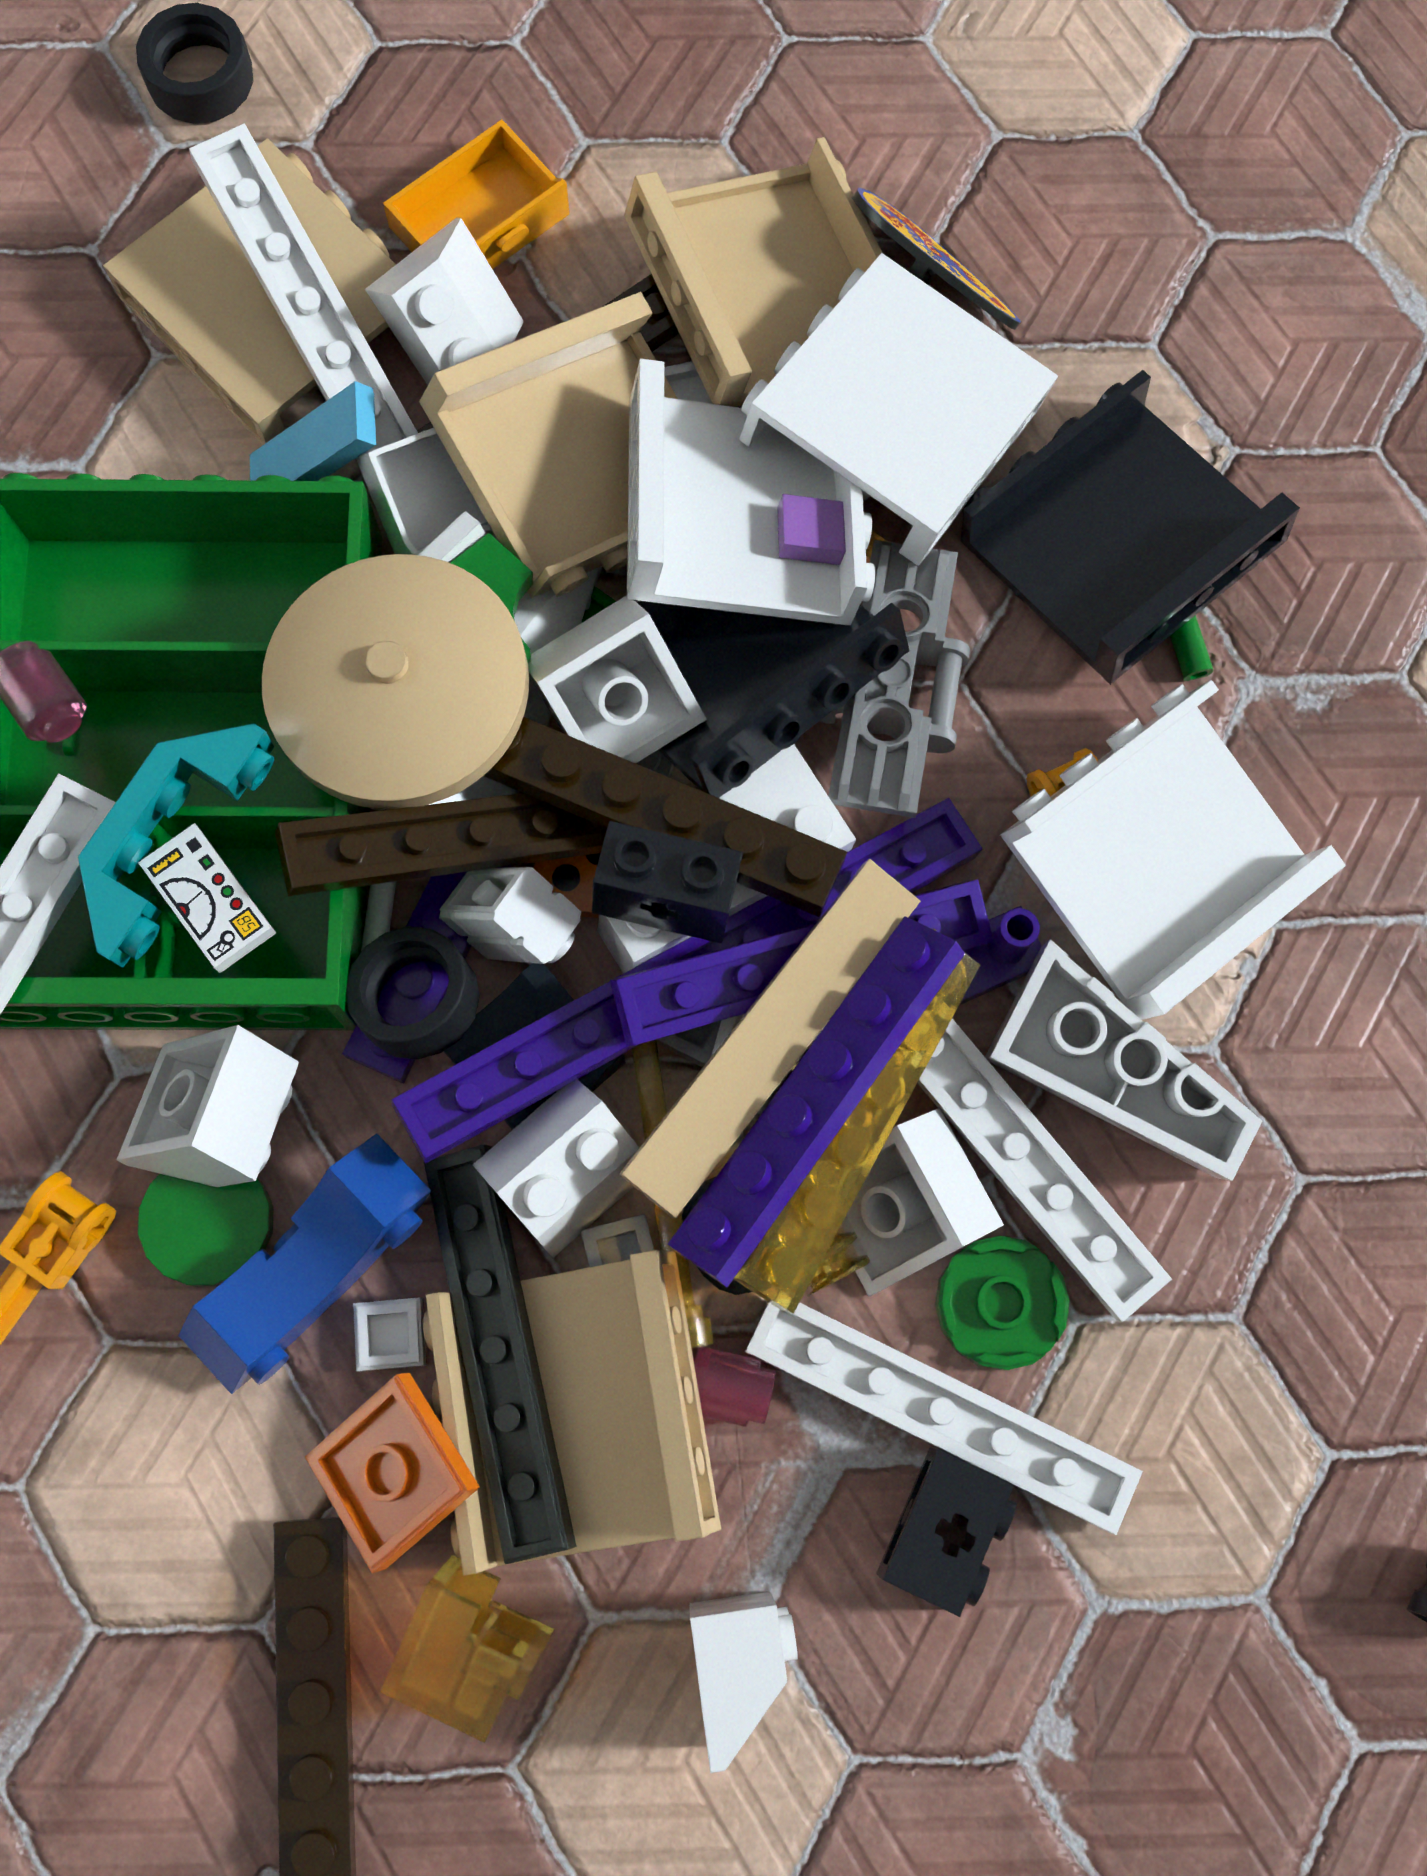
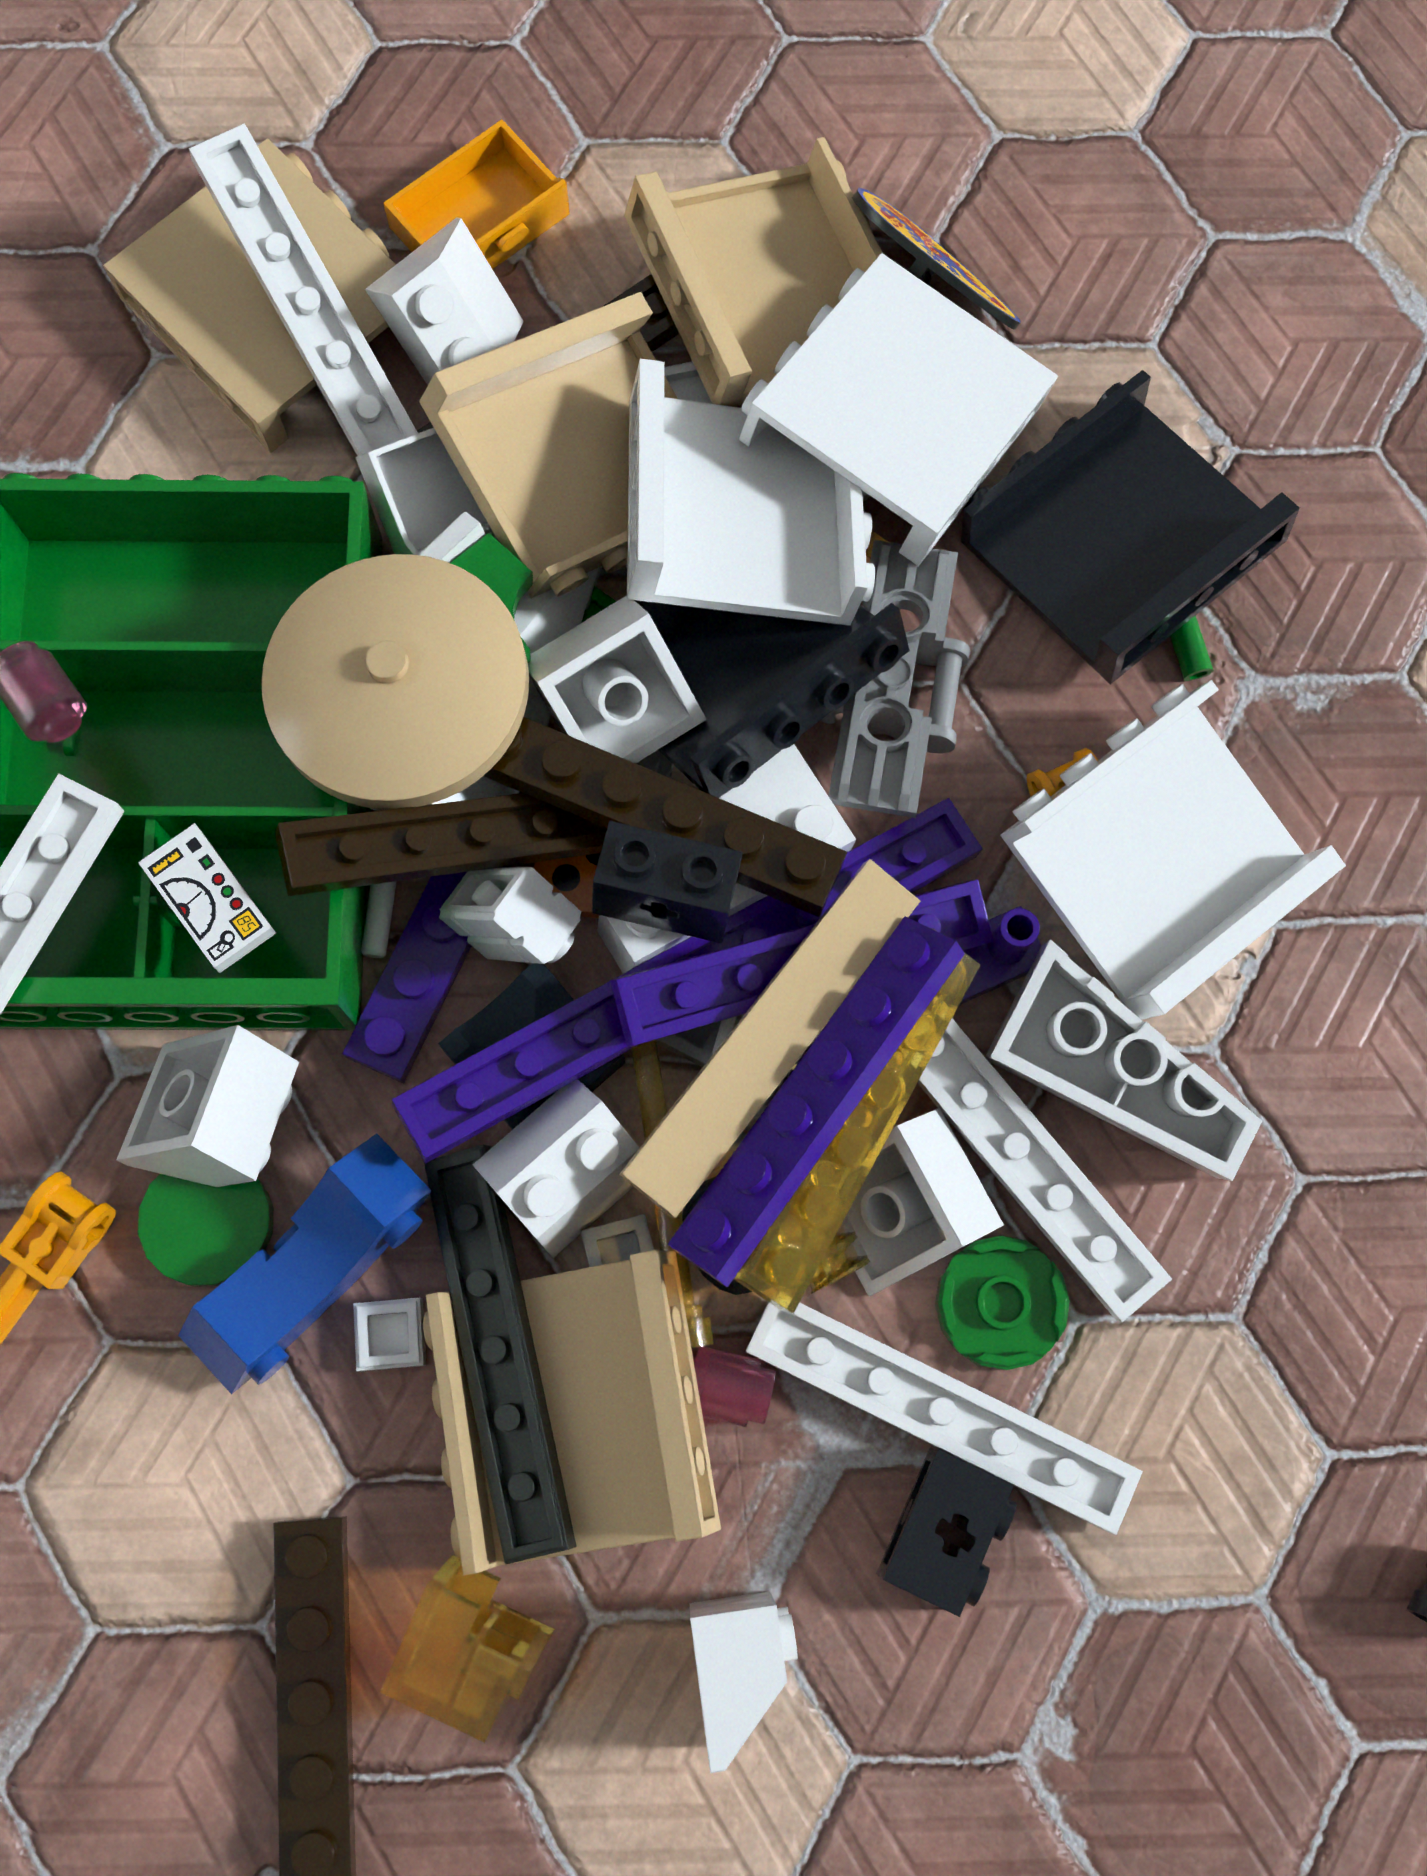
(186, 27): black tyre -> none
(224, 758): teal slope -> none
(321, 439): medium azure tile -> none
(386, 957): black tyre -> none
(391, 1472): orange tile -> none
(811, 529): medium lavender tile -> none

